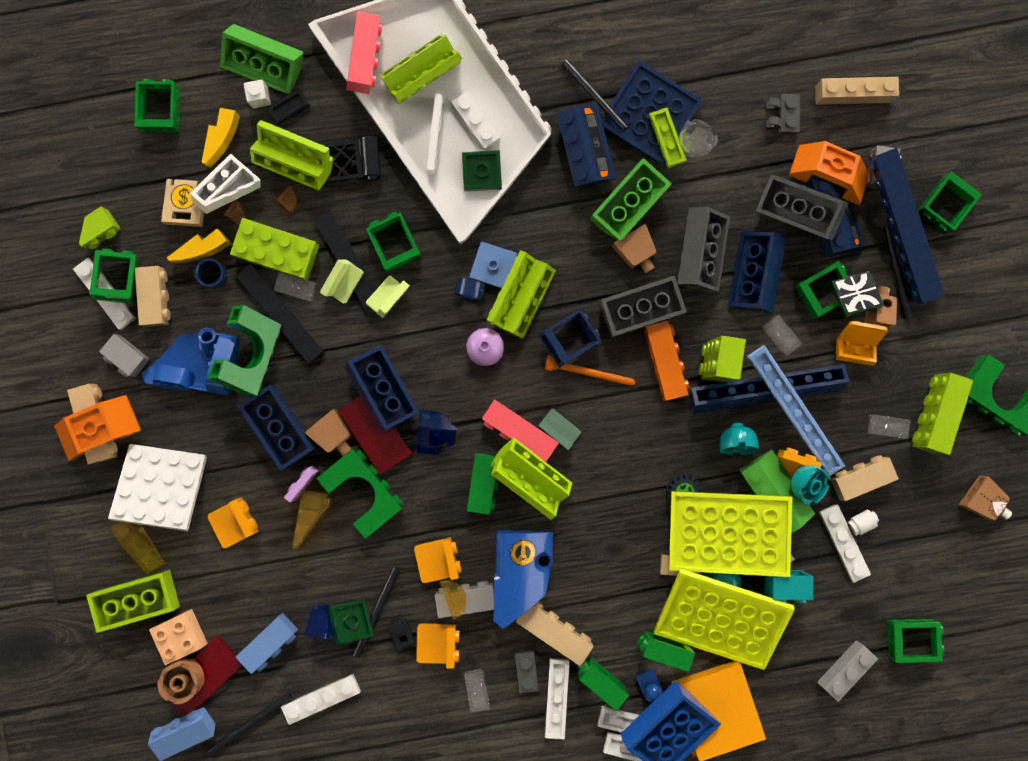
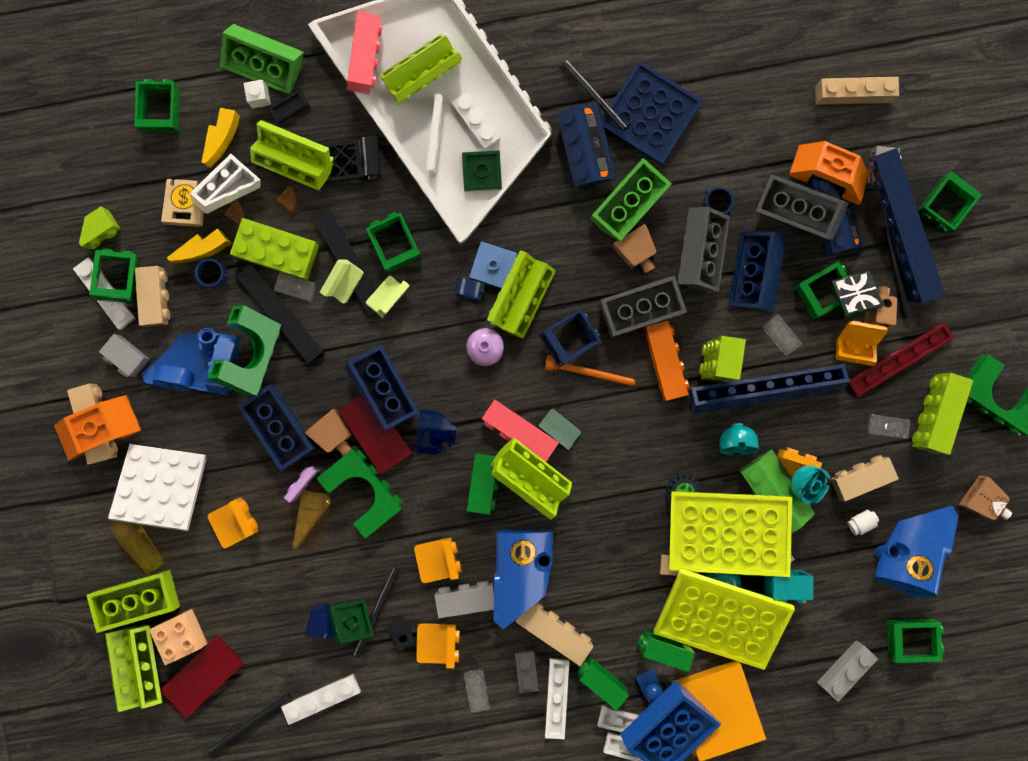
(133, 667): none -> lime brick
(181, 733): medium blue brick -> none
(192, 681): medium nougat brick -> none
(267, 644): medium blue brick -> none
(455, 597): clear yellow tile -> none
(667, 137): lime tile -> none
(697, 138): clear cylinder -> none
(724, 191): none -> dark blue piece
(788, 113): dark grey plate -> none
(795, 410): light blue tile -> none
(844, 543): white plate -> none
(900, 359): none -> dark red tile
(917, 553): none -> blue panel

